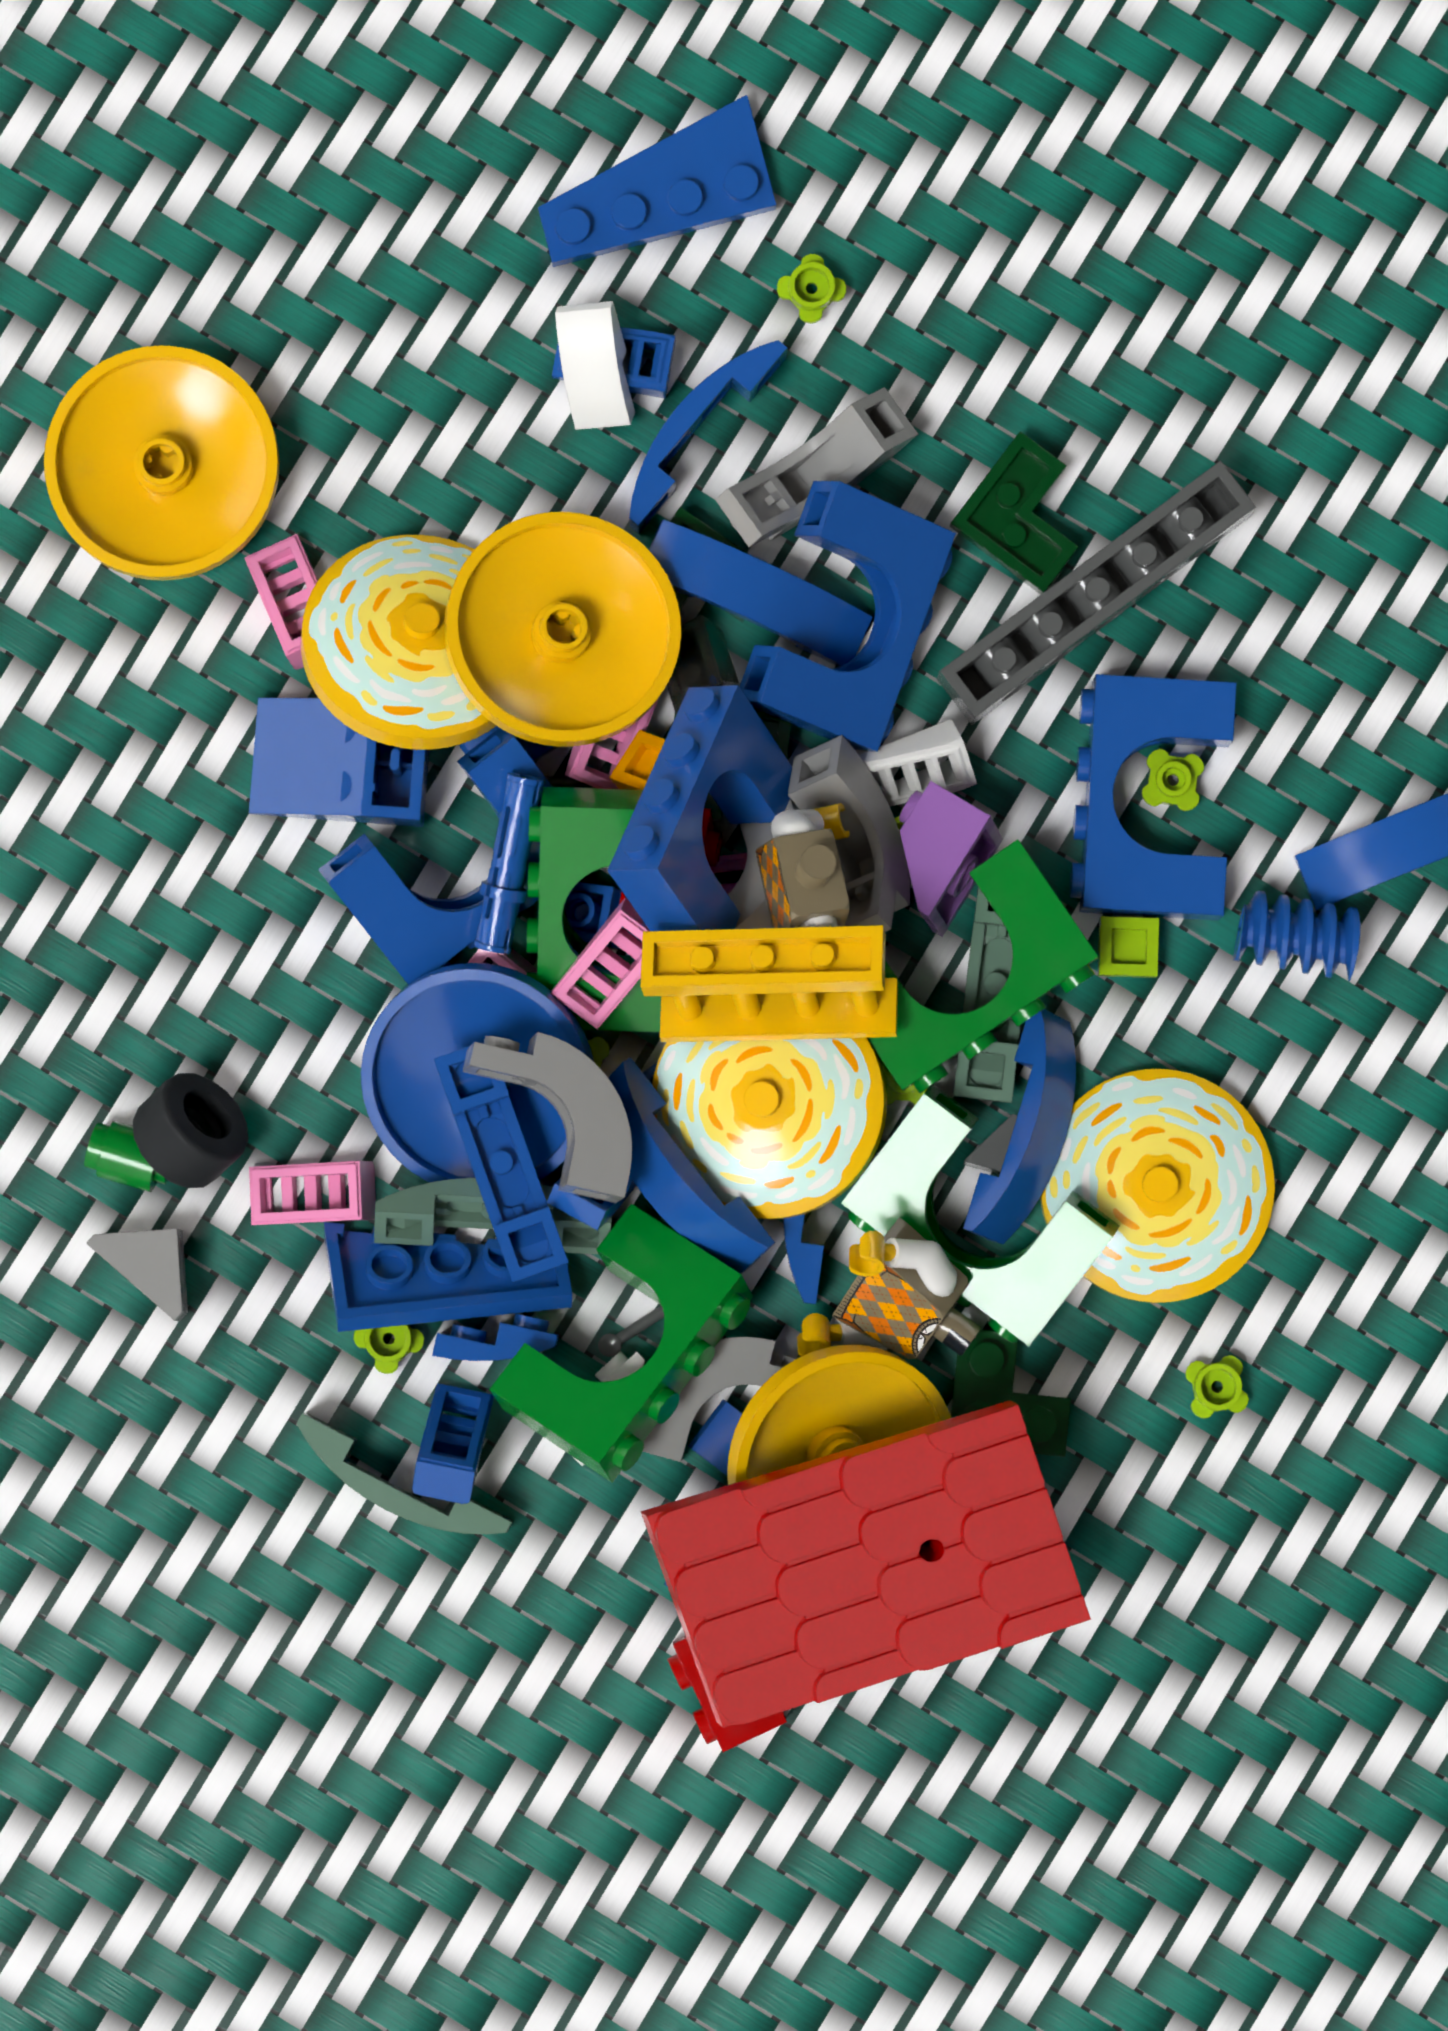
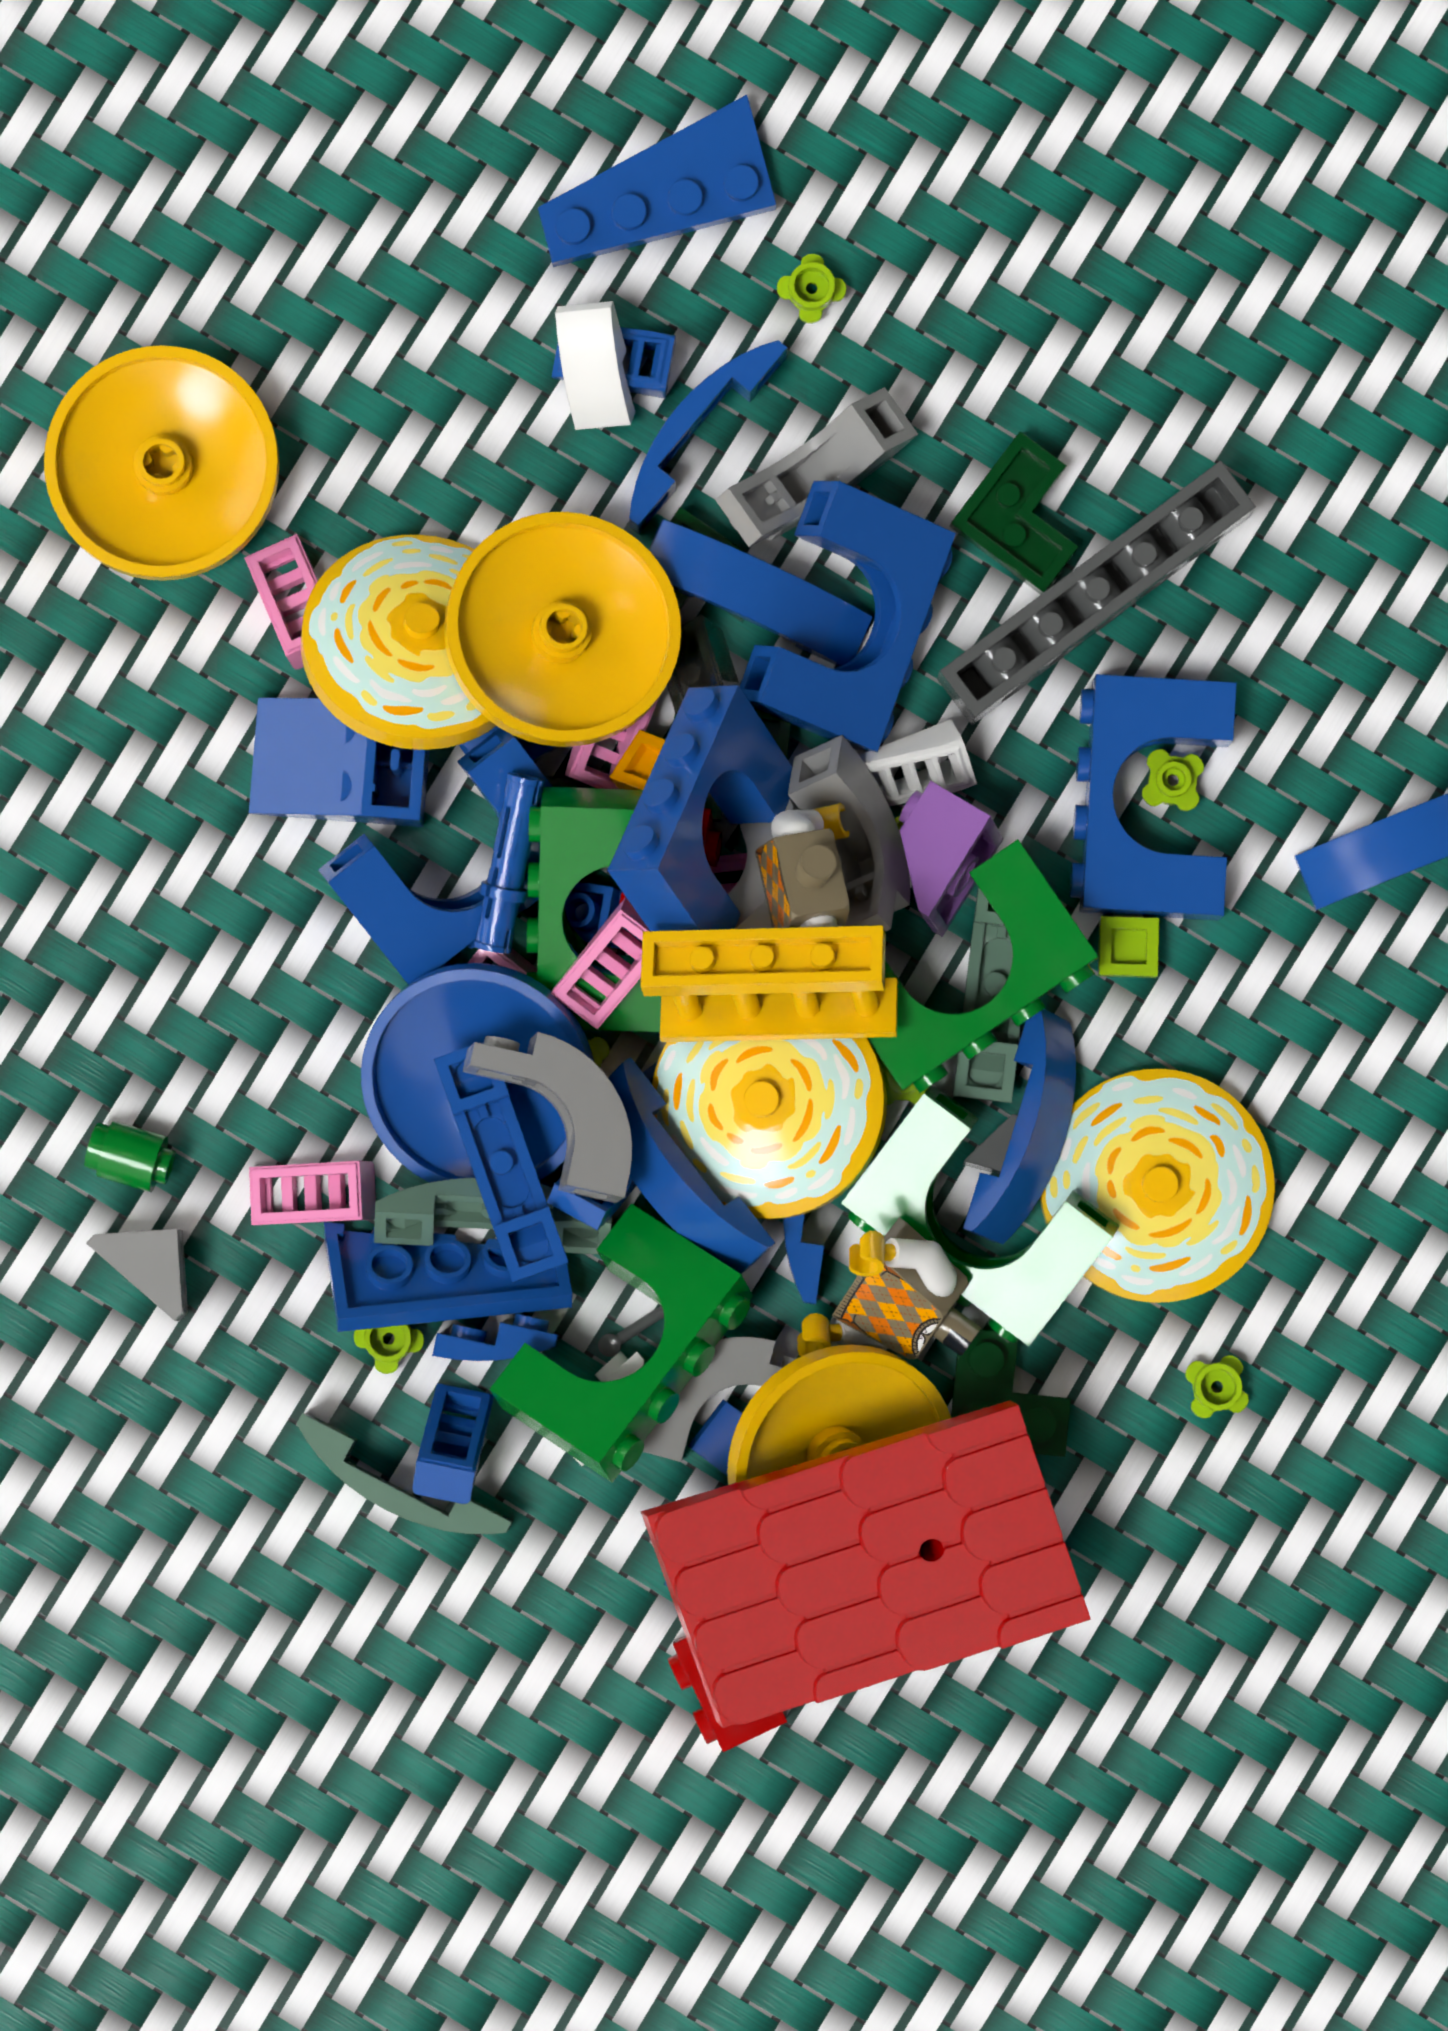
(190, 1130): black tyre -> none
(1298, 934): blue piece -> none

